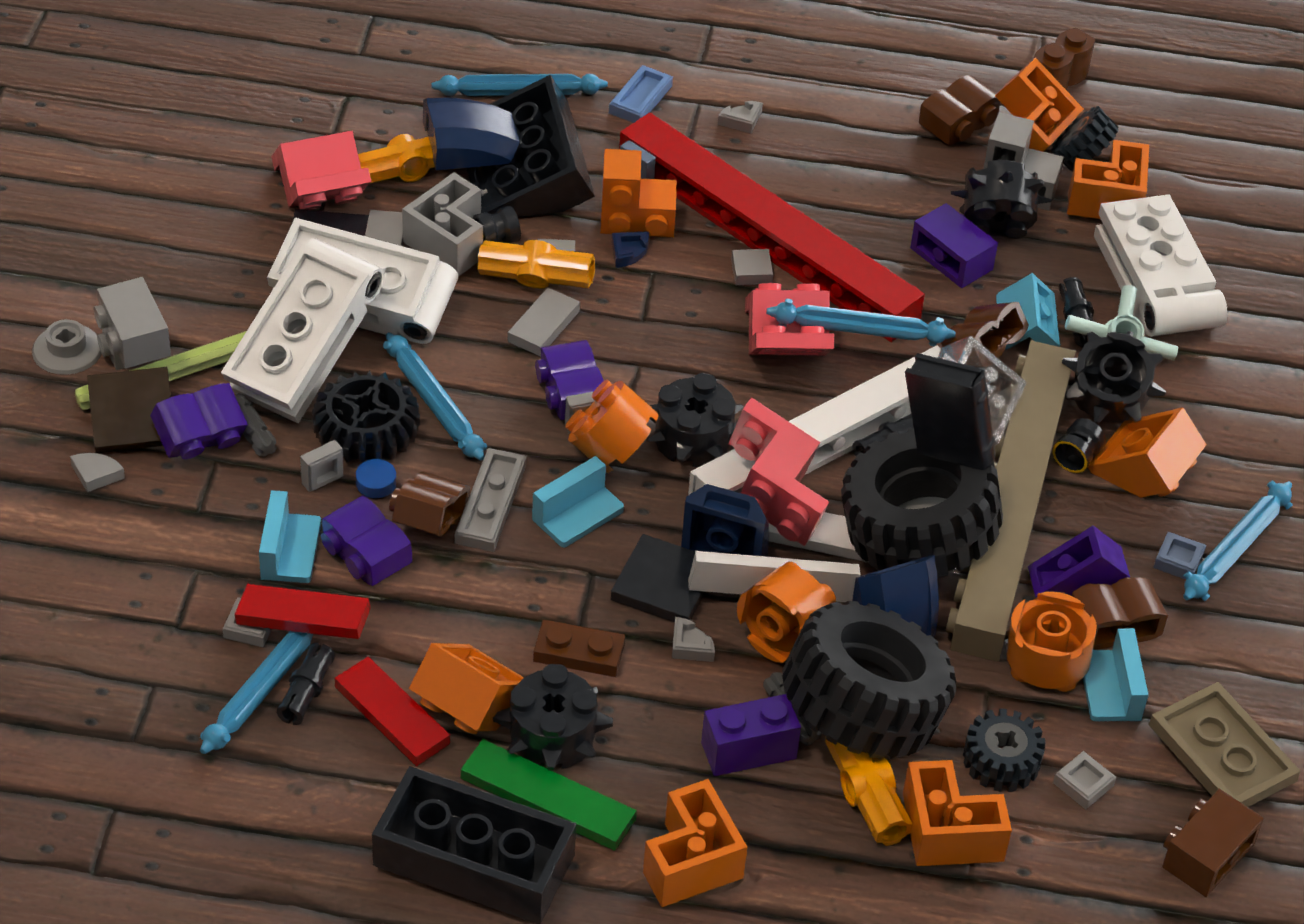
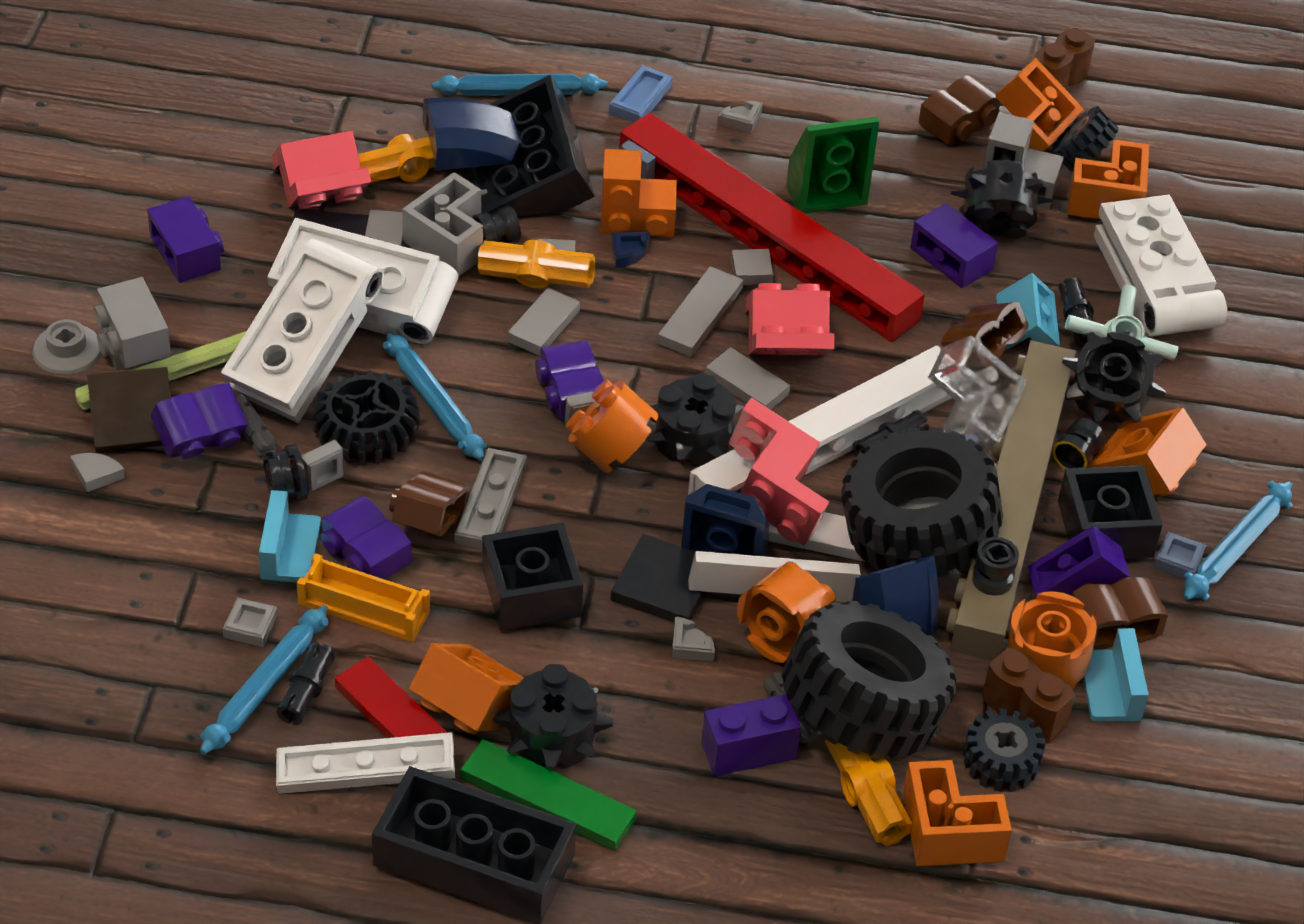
(185, 239): none -> dark purple brick
(286, 473): none -> black wheel
(302, 611): red tile -> none
(362, 762): none -> white tile
(364, 599): none -> light orange container
(376, 478): blue tile -> none
(532, 576): none -> black brick
(575, 503): medium azure panel -> none
(579, 648): reddish brown plate -> none
(699, 849): orange brick -> none
(700, 311): none -> light grey tile
(747, 379): none -> light grey tile
(833, 165): none -> green slope
(861, 322): dark azure wheel -> none
(951, 411): black piece -> none
(995, 566): none -> black wheel
(1020, 685): none -> reddish brown brick
(1084, 780): light grey tile -> none
(1115, 502): none -> black brick
(1211, 841): reddish brown brick -> none
(1224, 746): dark tan plate -> none

